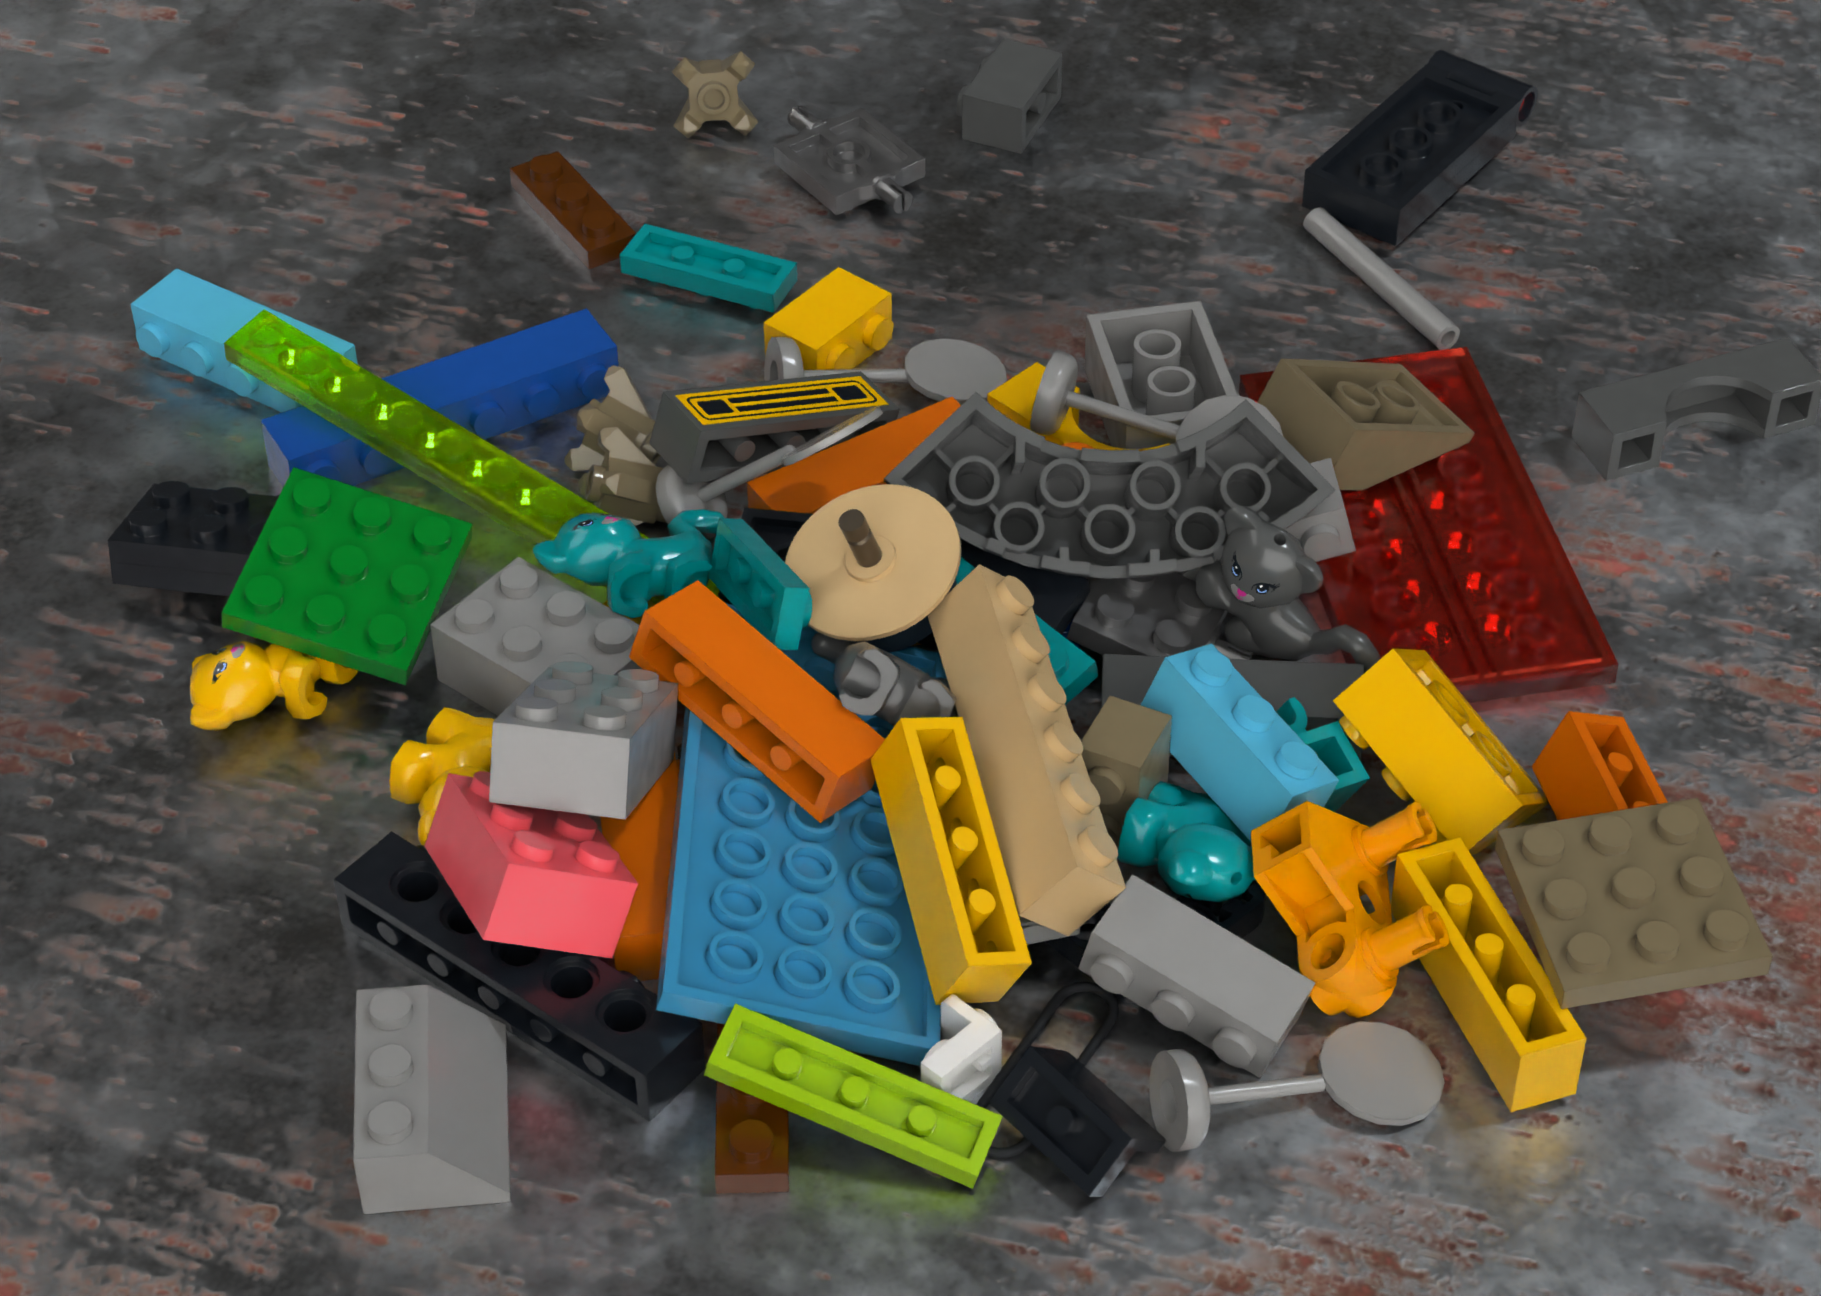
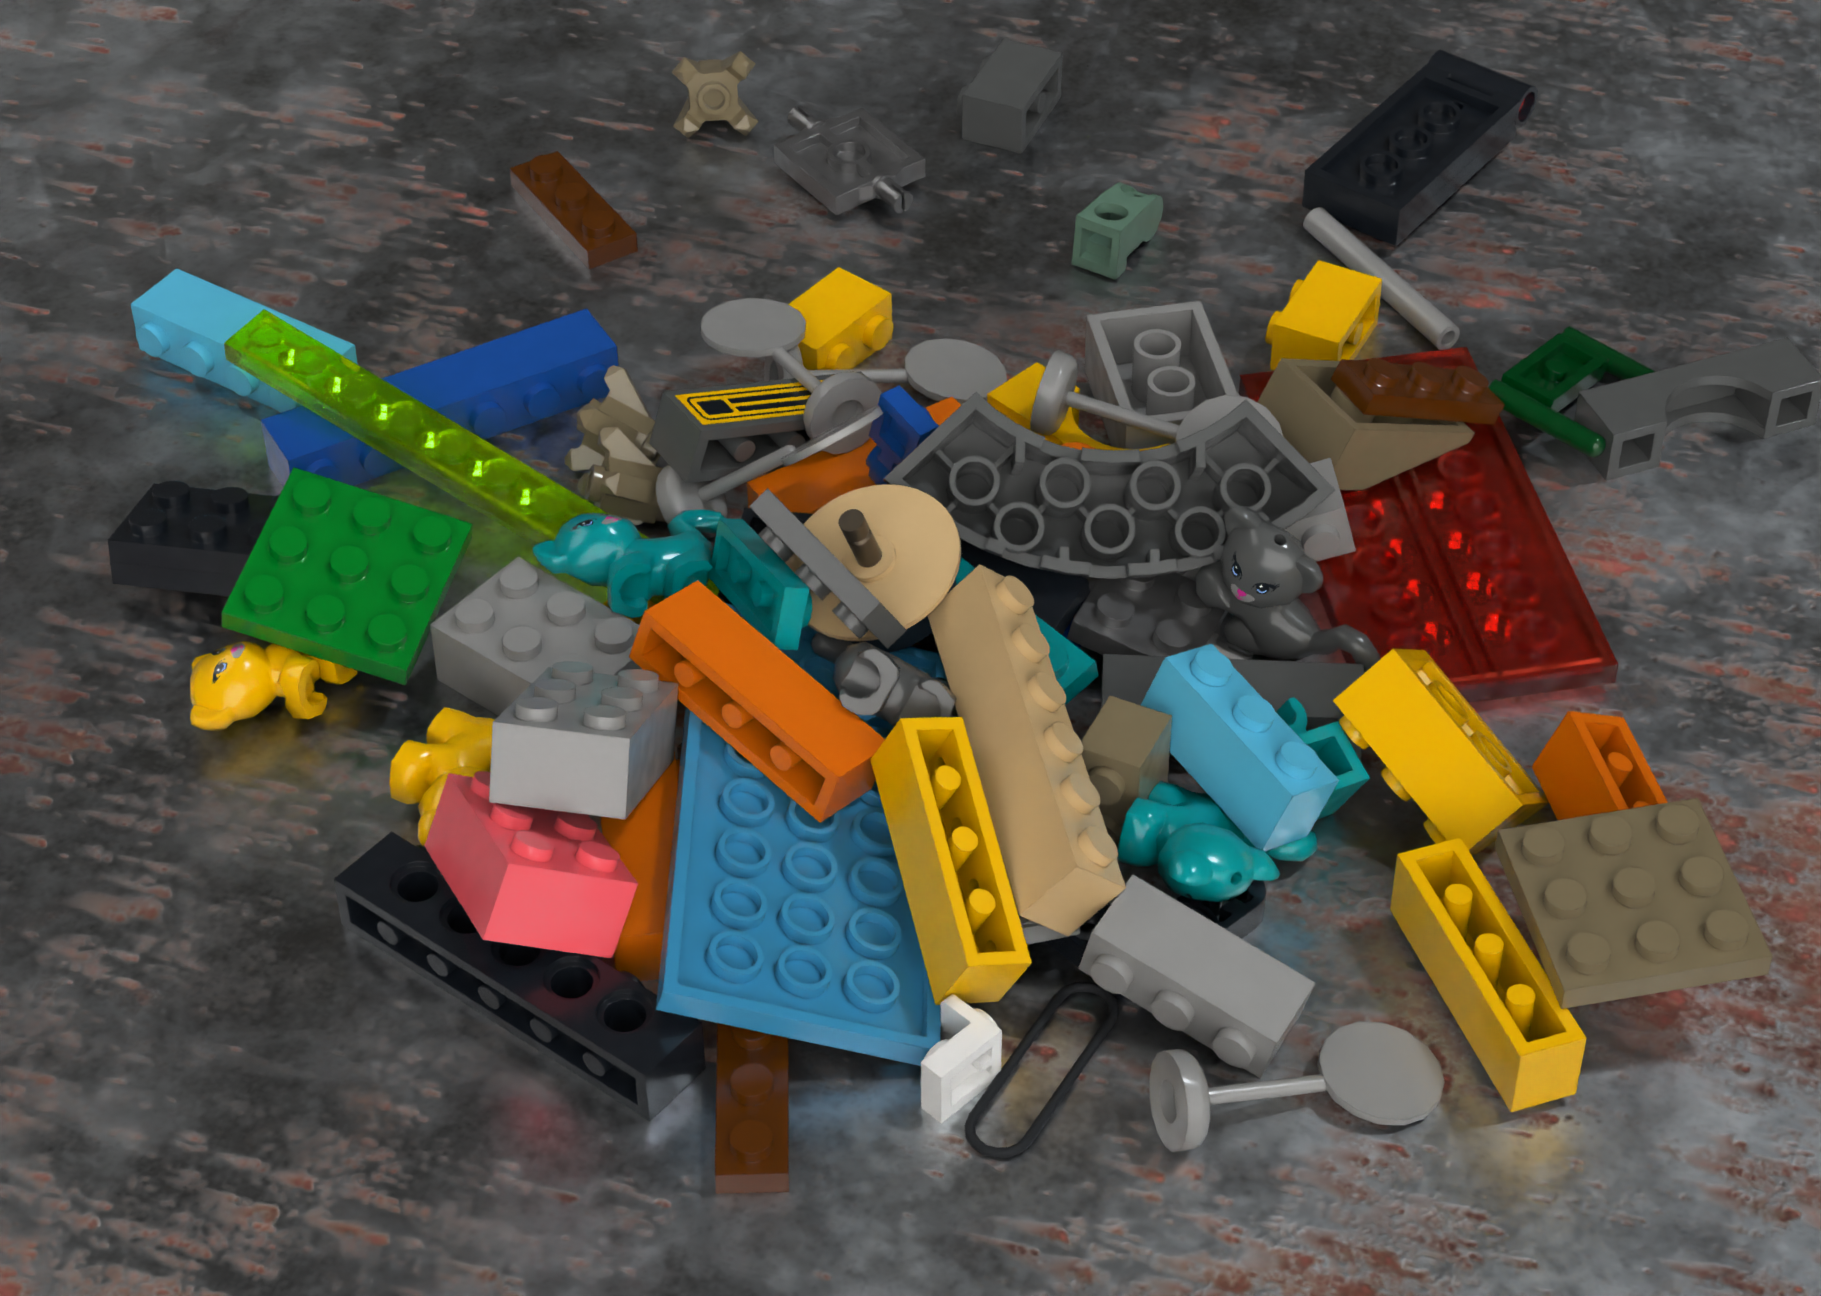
(429, 1102): light grey slope -> none
(709, 268): teal plate -> none
(771, 328): none -> light grey piece
(824, 572): none -> dark grey plate
(853, 1095): lime plate -> none
(896, 432): none -> blue plate
(1073, 1118): black panel -> none
(1114, 228): none -> sand green leg
(1315, 873): light orange piece -> none
(1325, 316): none -> yellow brick
(1418, 391): none -> reddish brown plate
(1554, 377): none -> dark green plate

